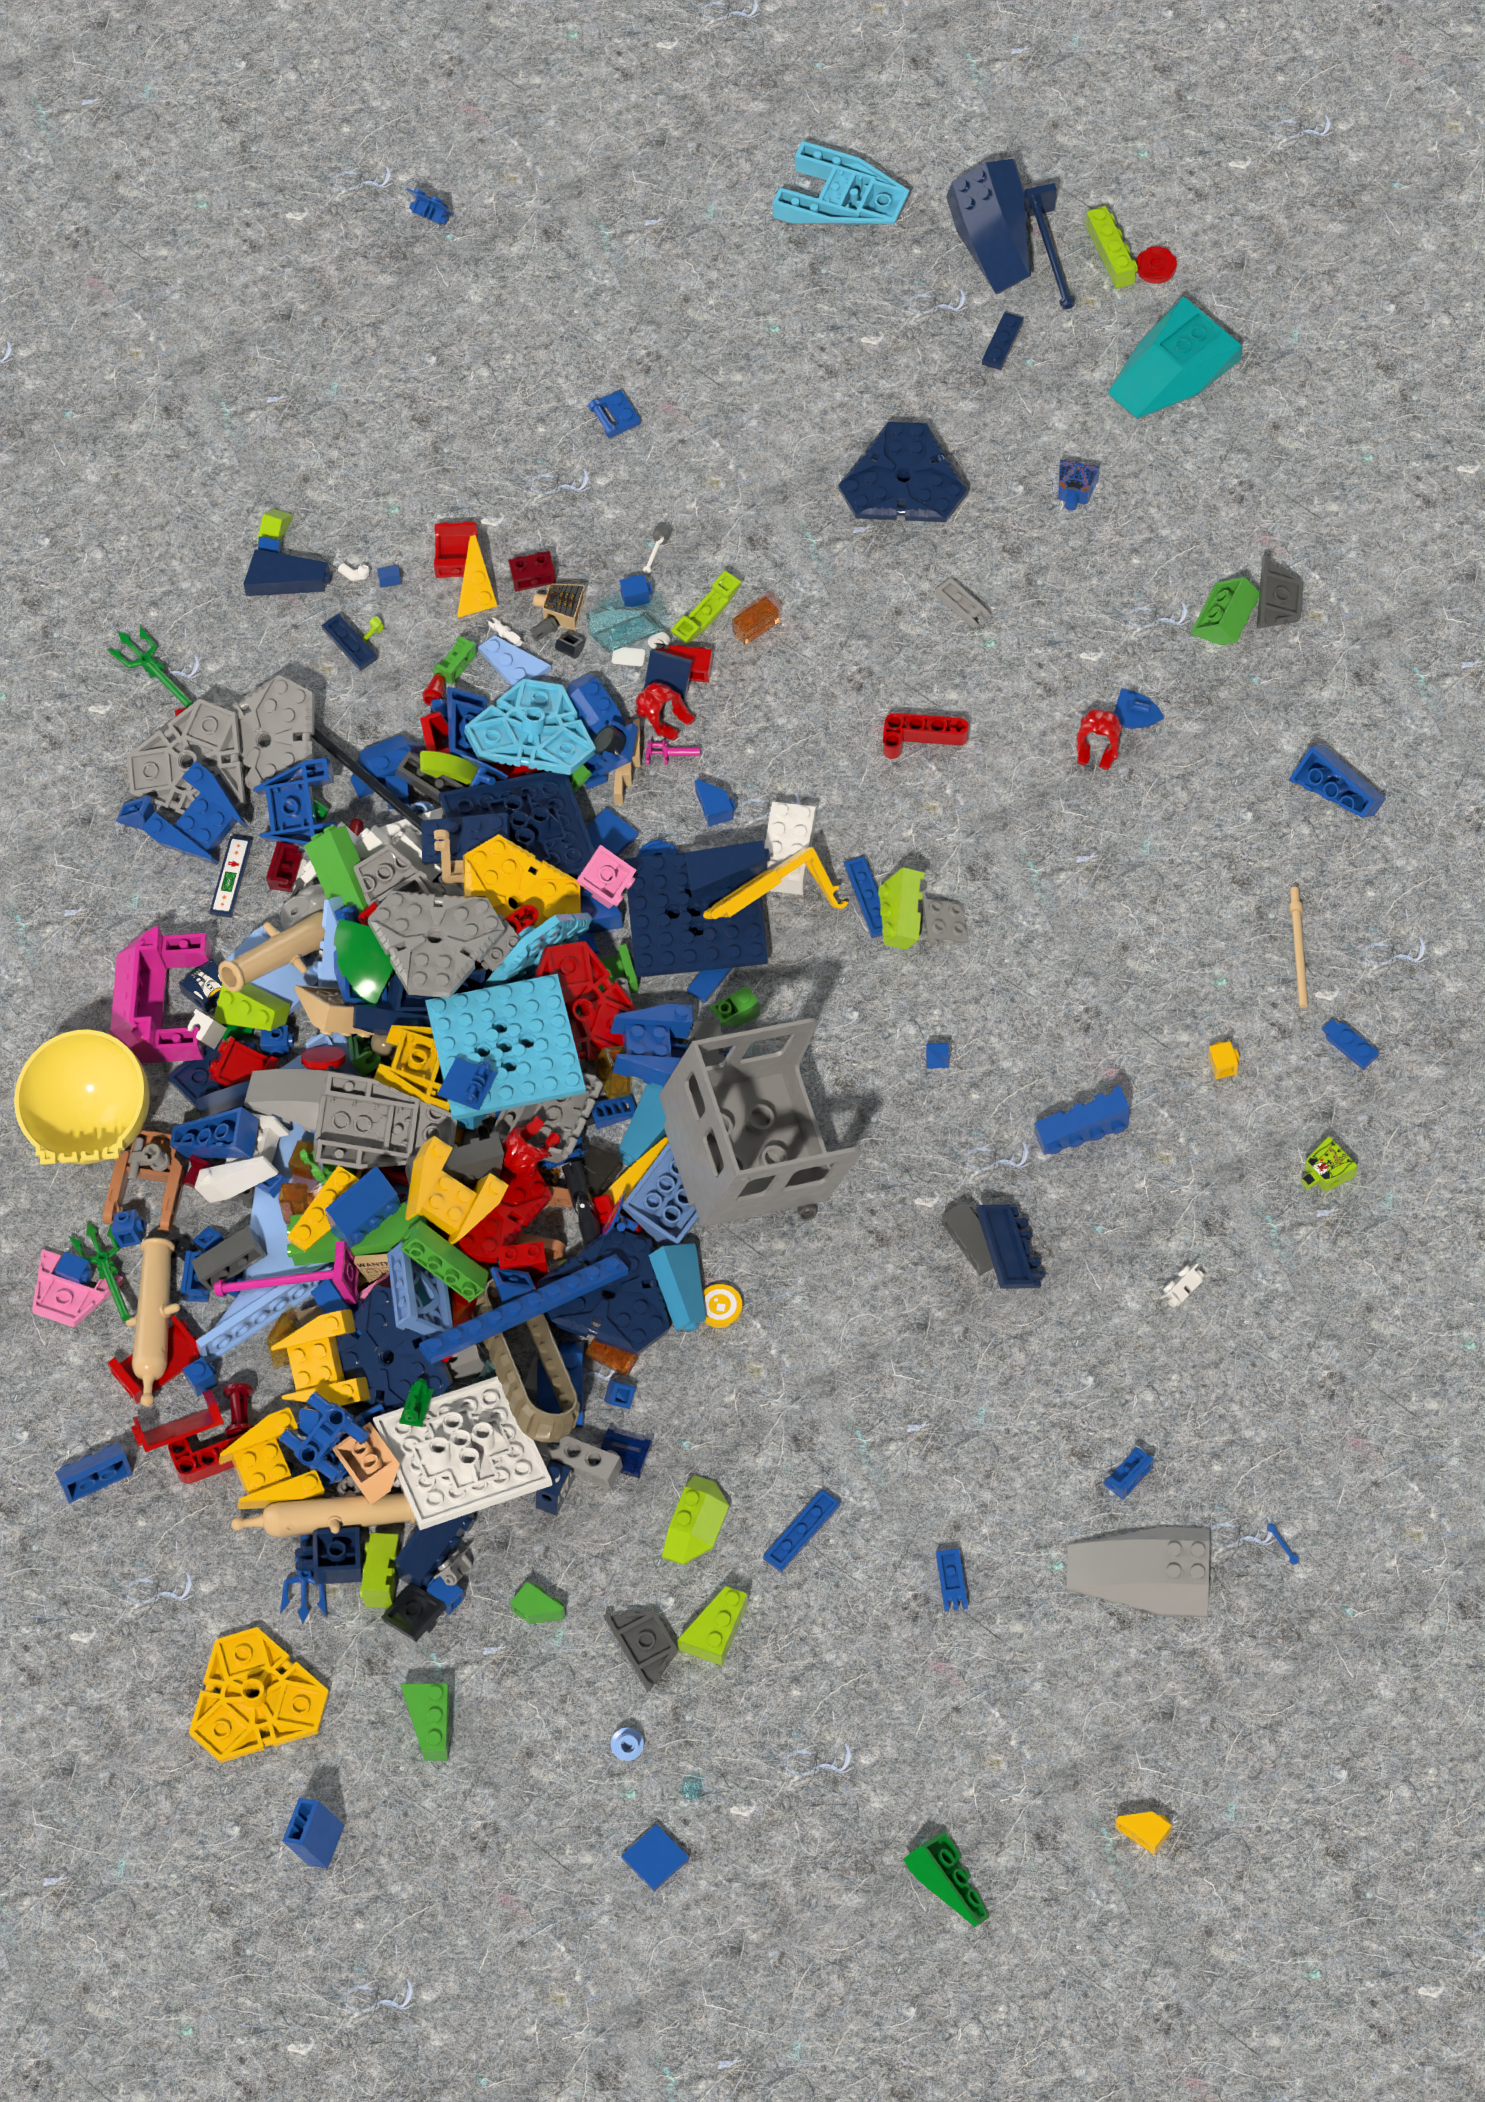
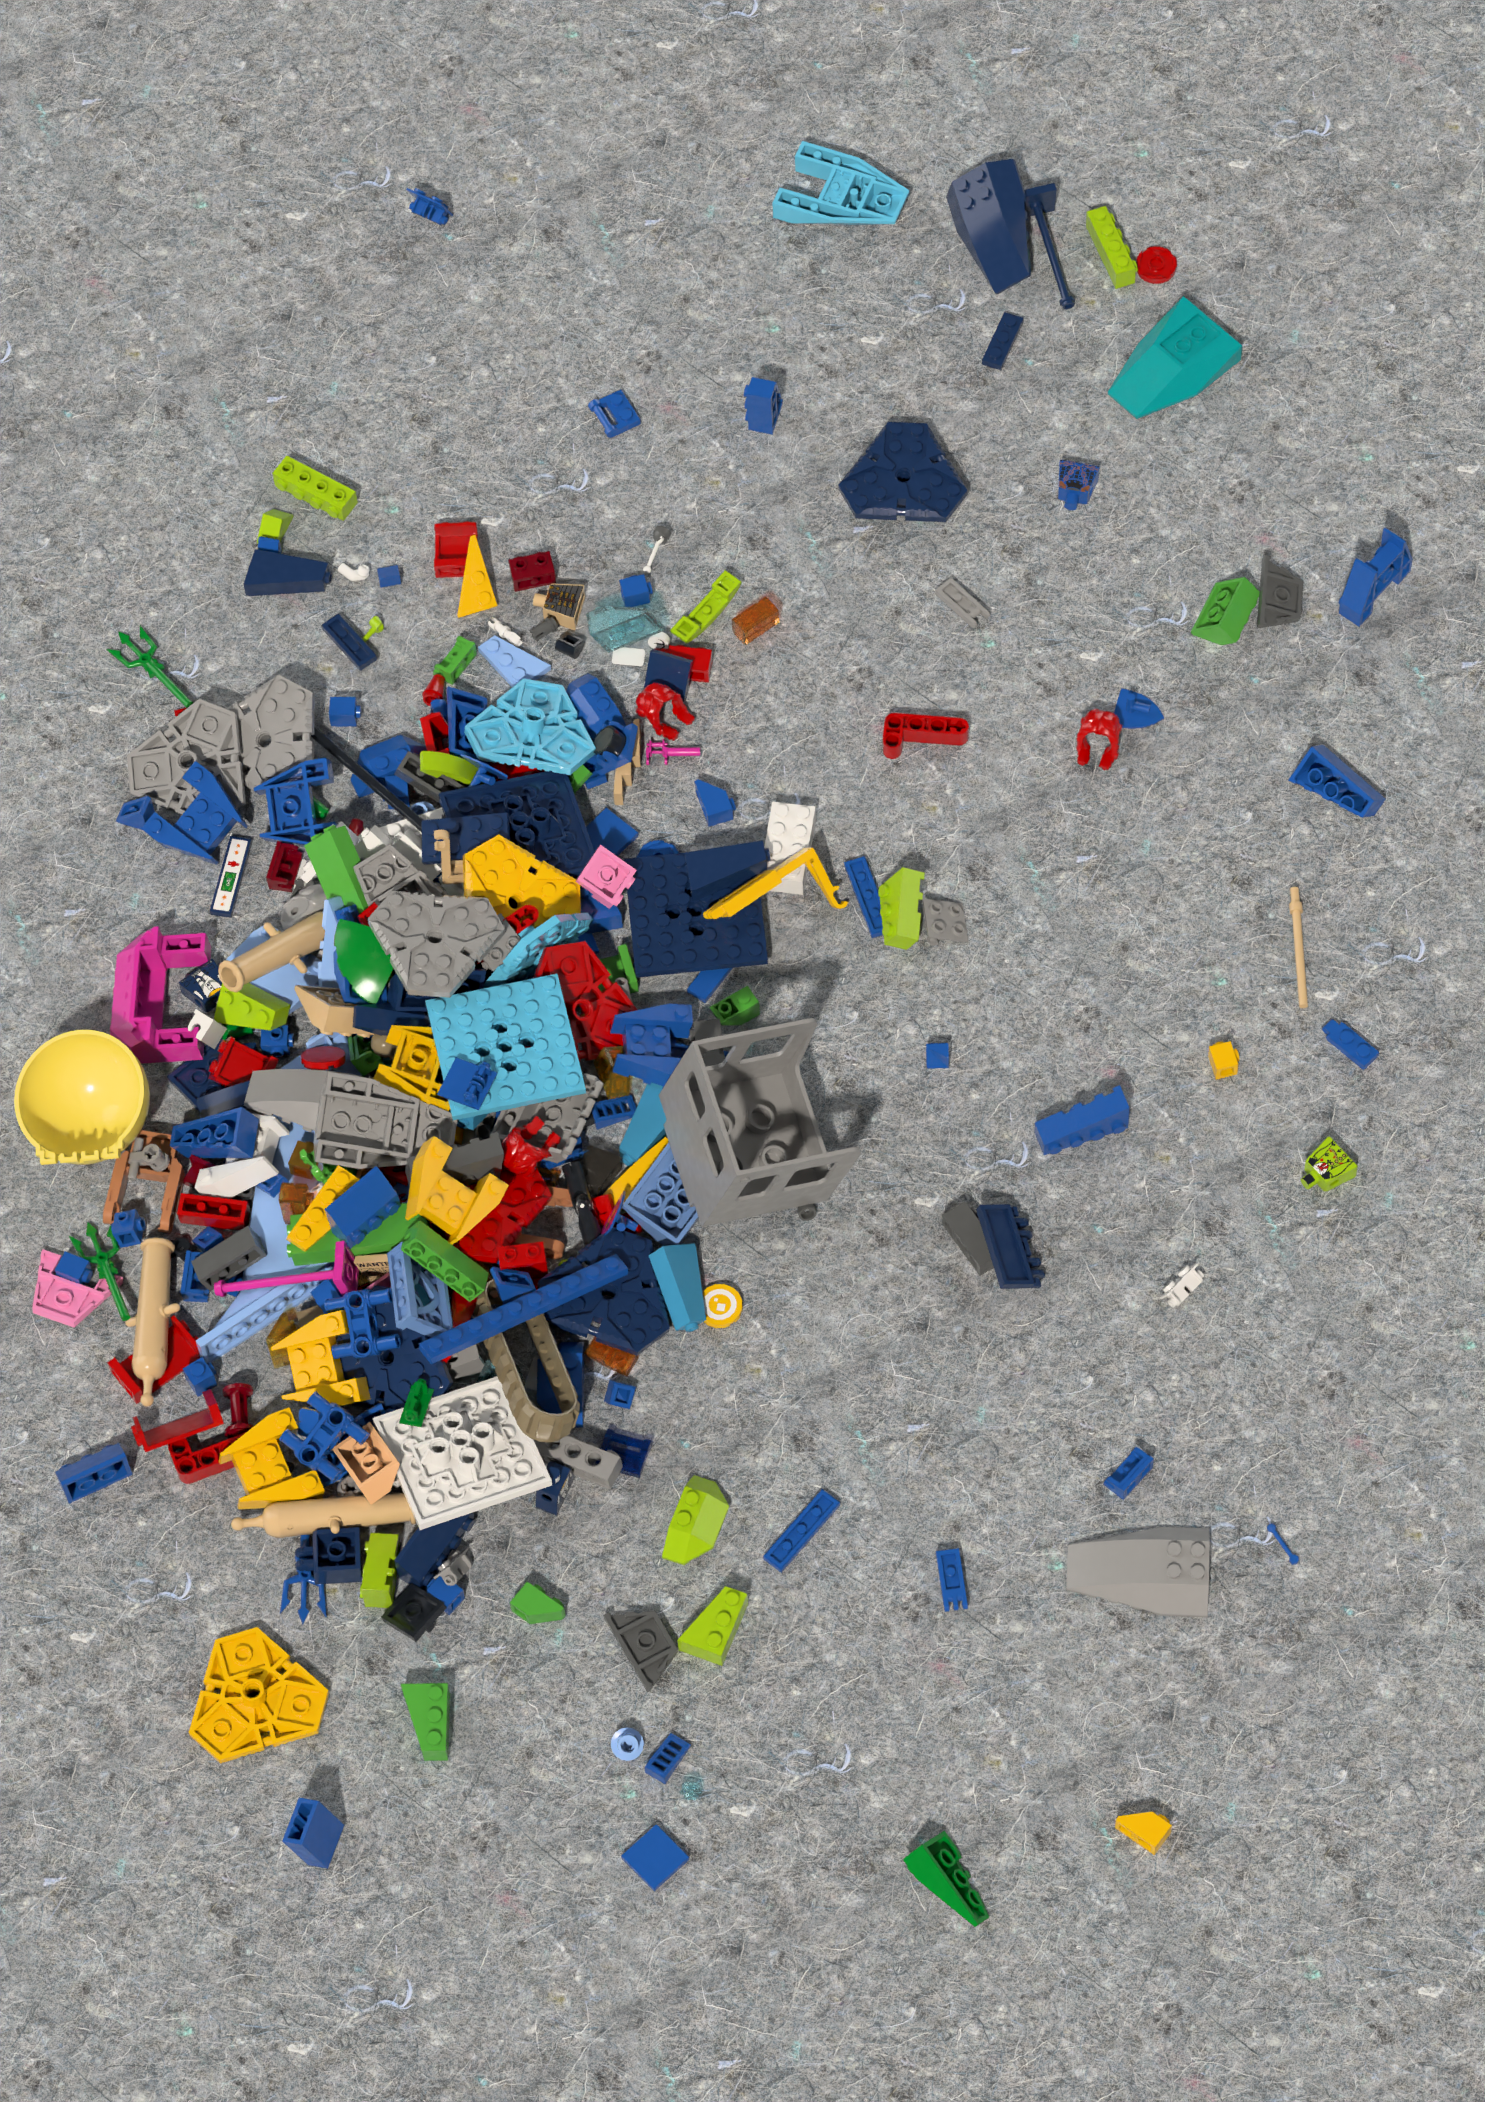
(213, 1211): none -> red brick
(314, 488): none -> lime brick
(344, 711): none -> blue brick
(362, 1323): none -> blue piece
(655, 1772): none -> blue slope
(762, 405): none -> blue wedge
(1371, 578): none -> blue wedge

